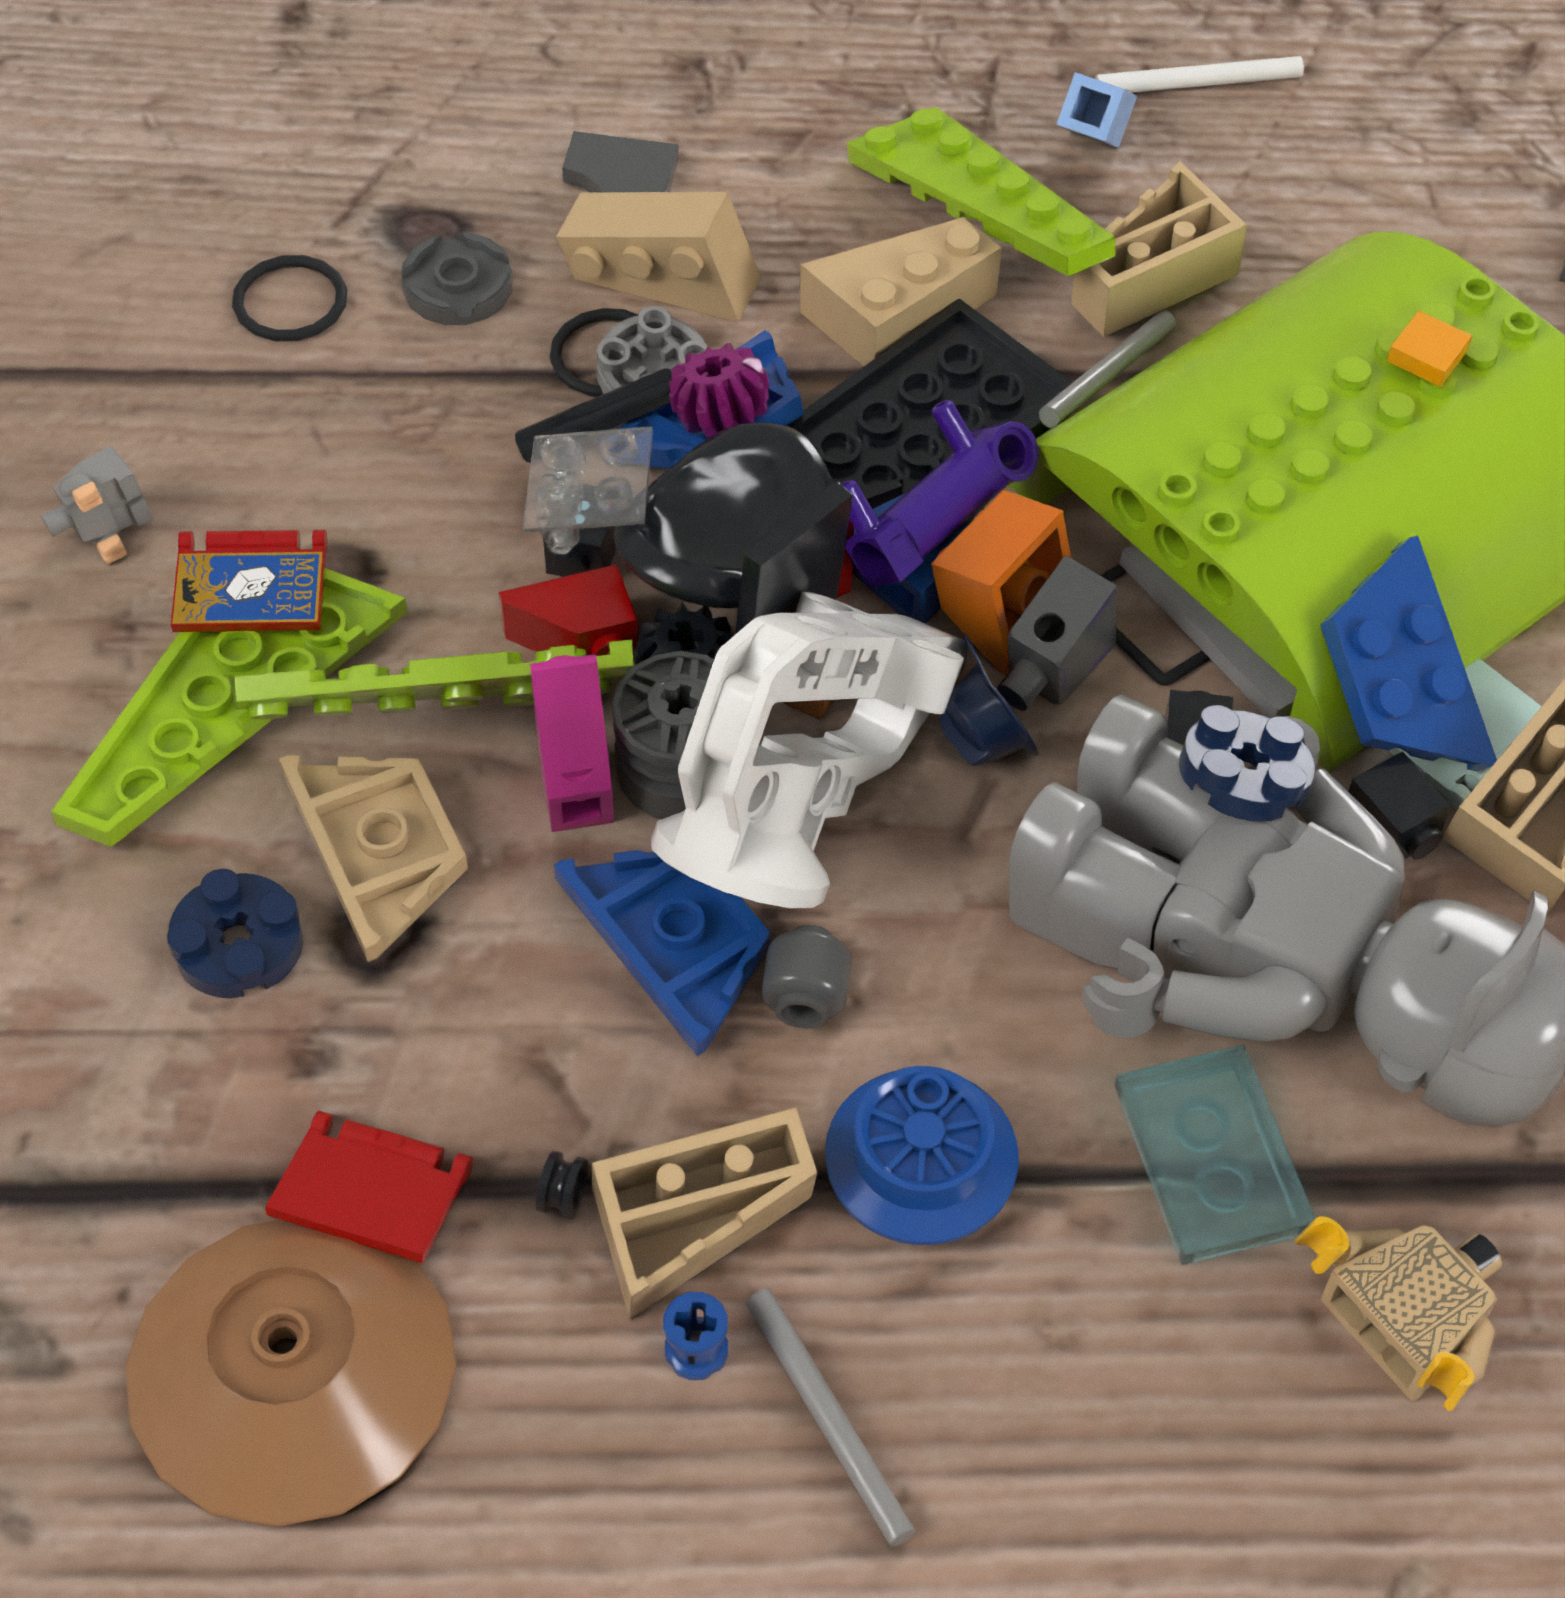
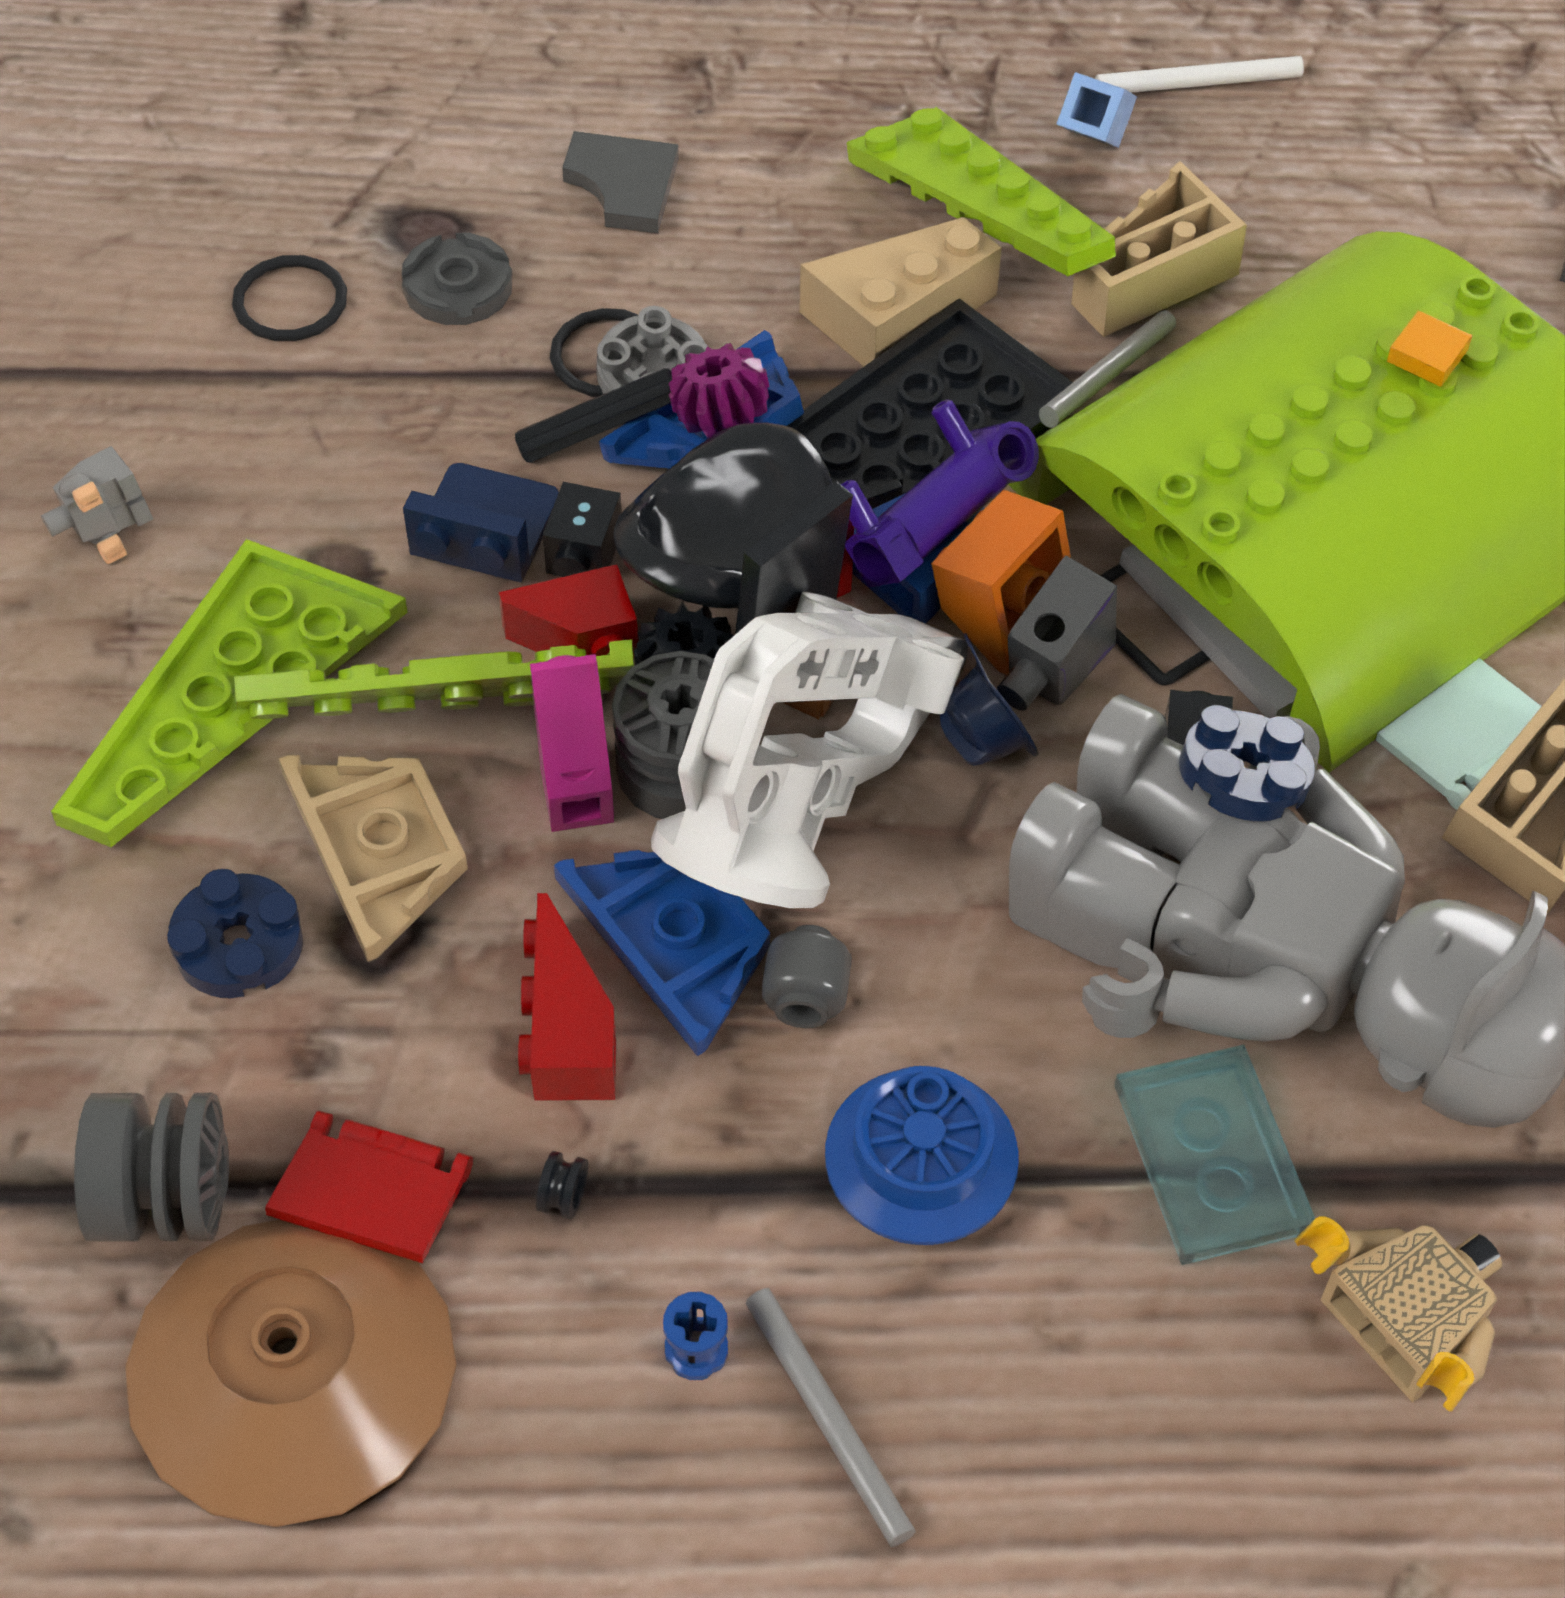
(139, 1167): none -> dark grey wheel
(249, 582): piece -> none
(480, 521): none -> dark blue bracket
(572, 1017): none -> red slope
(587, 483): clear hinge -> none
(663, 248): tan wedge -> none
(698, 1199): tan wedge -> none
(1403, 804): black brick -> none
(1405, 667): blue wing -> none

